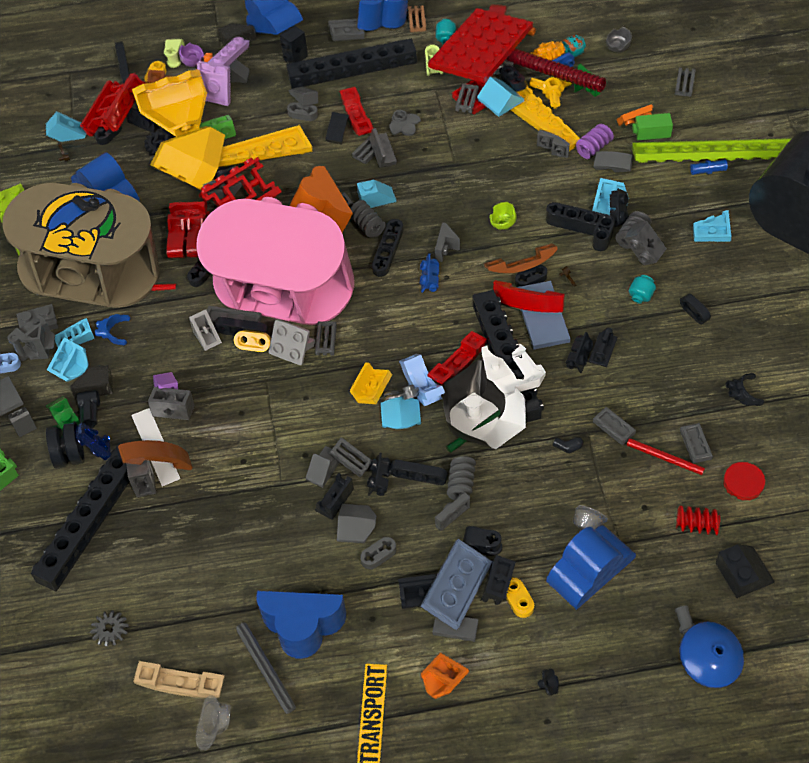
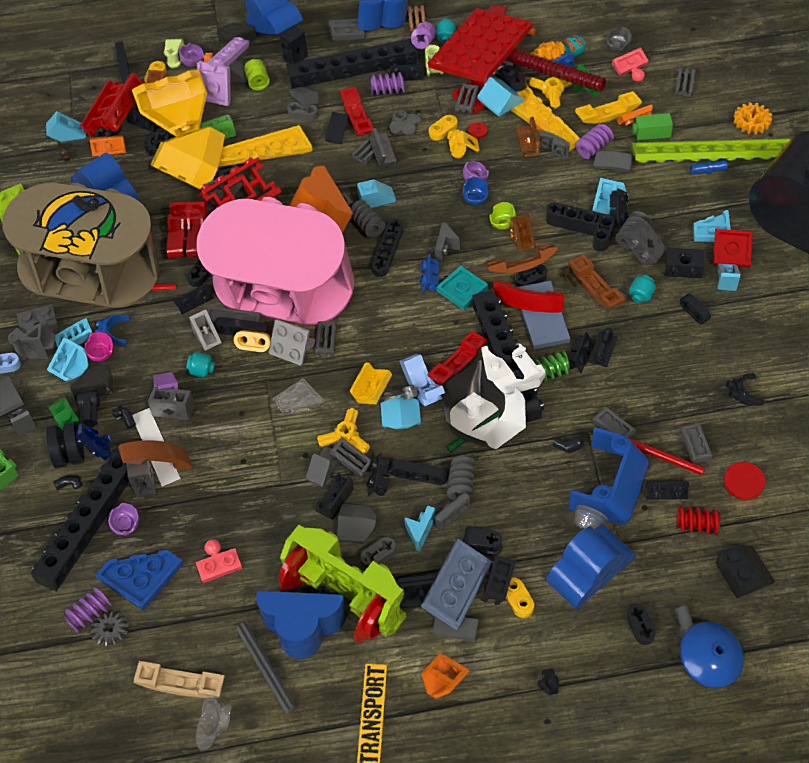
(64, 481): none -> black arm
(86, 609): none -> medium lavender piece
(99, 346): none -> dark pink hair
(110, 145): none -> orange plate
(124, 519): none -> medium lavender hair
(126, 415): none -> black arm
(140, 576): none -> blue plate
(194, 298): none -> black hinge
(200, 364): none -> teal head
(217, 564): none -> coral plate
(256, 74): none -> lime wheel
(298, 398): none -> clear wing
(315, 557): none -> lime piece
(347, 431): none -> yellow bush
(387, 83): none -> medium lavender piece
(408, 71): none -> black hinge
(419, 530): none -> medium azure slope
(423, 35): none -> medium lavender piece
(442, 127): none -> yellow plate
(459, 140): none -> yellow bracket
(460, 287): none -> teal plate
(475, 169): none -> medium lavender hair
(475, 191): none -> blue hair
(477, 130): none -> red piece
(522, 232): none -> clear orange slope
(528, 139): none -> clear orange panel
(554, 364): none -> bright green piece
(594, 284): none -> dark orange slope
(610, 111): none -> yellow slope
(620, 500): none -> blue windscreen
(631, 62): none -> coral plate
(636, 626): none -> black beam
(667, 490): none -> black hinge
(684, 263): none -> black brick
(728, 277): none -> medium azure slope
(732, 247): none -> red tile
(752, 118): none -> light orange gear

